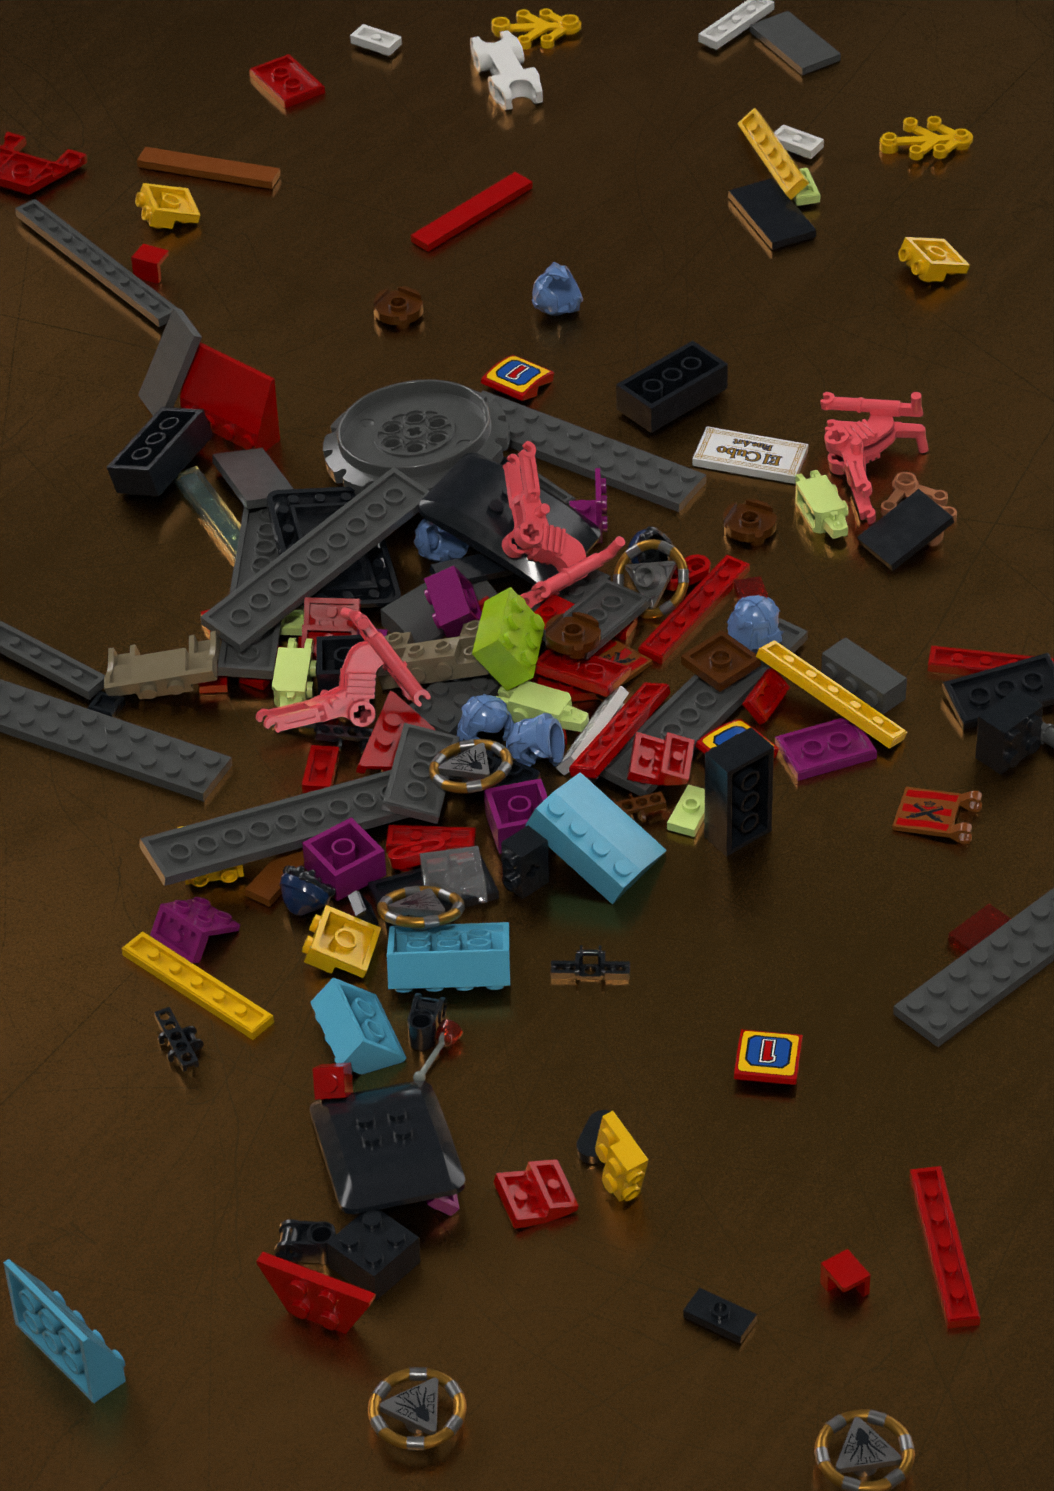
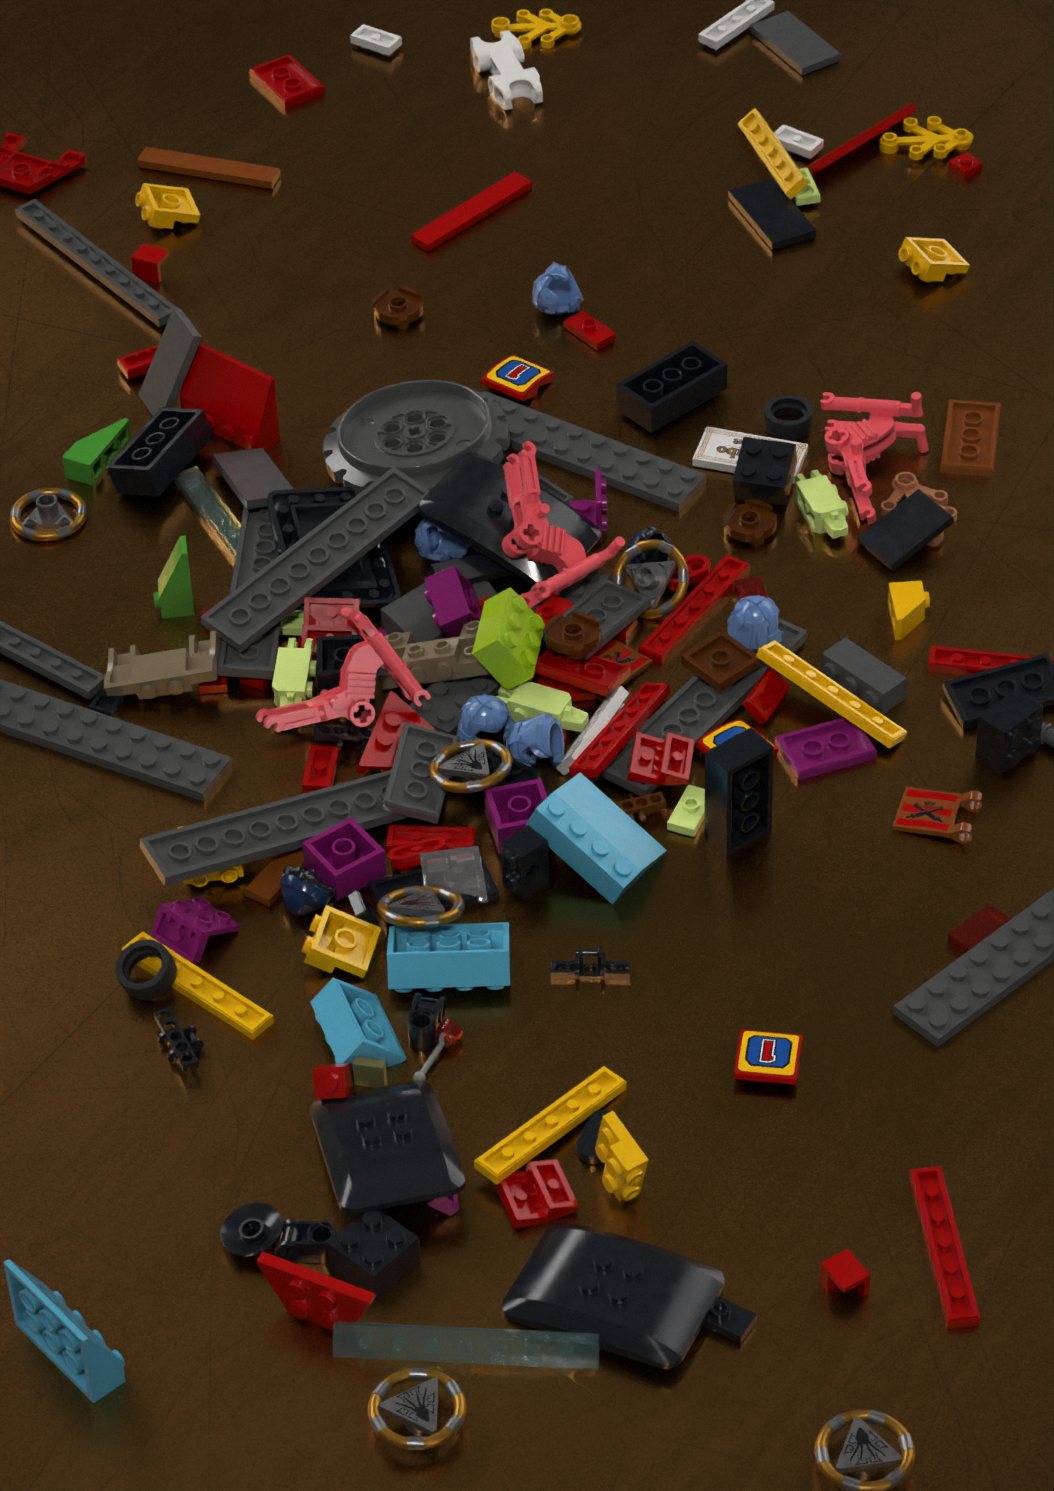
(48, 514): none -> flat silver piece
(92, 454): none -> bright green slope
(135, 953): none -> black tyre
(137, 363): none -> red plate
(174, 584): none -> bright green slope
(251, 1229): none -> black dish
(369, 1072): none -> olive tile
(466, 1345): none -> clear light blue tile
(550, 1125): none -> yellow tile
(589, 330): none -> red plate
(626, 1290): none -> black wedge
(765, 470): none -> black brick
(788, 405): none -> black tyre
(861, 138): none -> red tile
(907, 606): none -> yellow slope
(965, 166): none -> red plate
(970, 438): none -> dark orange tile

